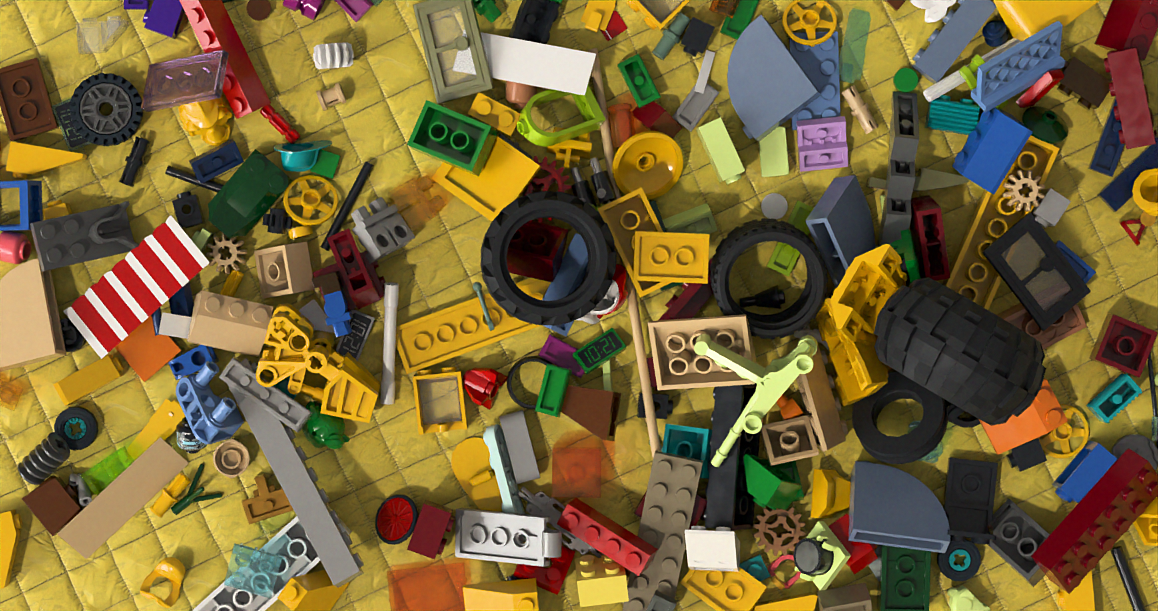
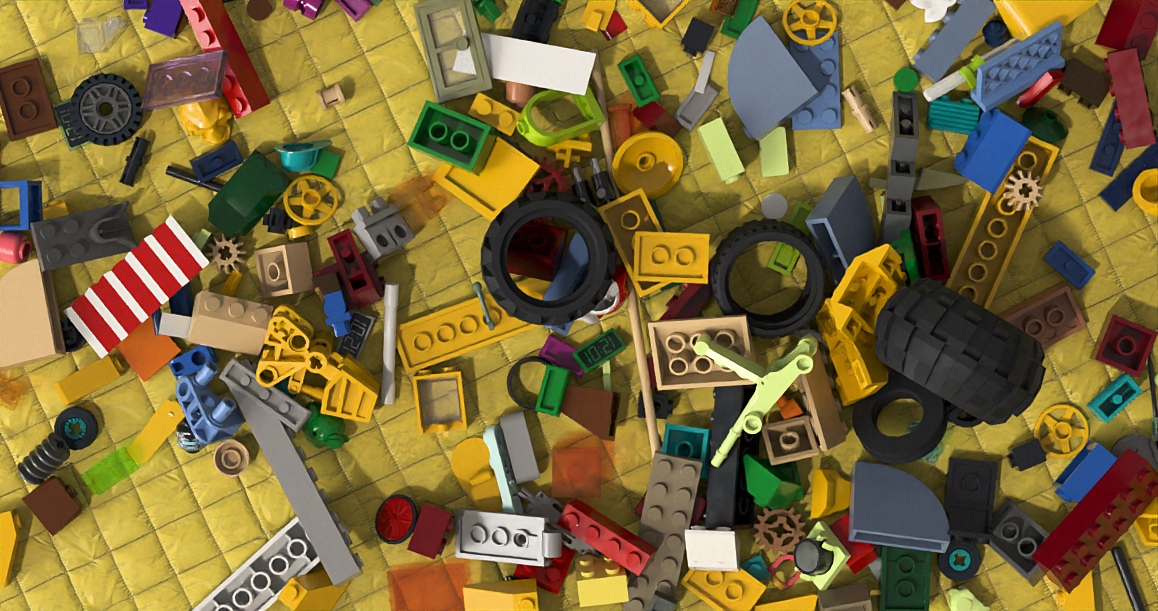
(34, 160): yellow slope -> none
(82, 488): light grey arm -> none
(123, 498): tan sticker -> none
(170, 495): yellow axle -> none
(171, 569): yellow piece -> none
(192, 219): black brick -> none
(192, 497): dark green plant -> none
(253, 570): clear light blue hinge -> none
(266, 501): pearl gold hinge -> none
(280, 123): red axle -> none
(316, 315): white sticker -> none
(333, 55): white gear -> none
(348, 203): black piece -> none
(483, 385): red brick -> none
(671, 36): sand green pin -> none
(695, 220): yellowish green slope -> none
(769, 298): black cone -> none
(822, 143): lavender slope -> none
(854, 45): clear light blue piece -> none
(1036, 271): black door -> none
(1037, 420): orange slope -> none
(1050, 208): light grey brick -> none
(1145, 220): red piece -> none

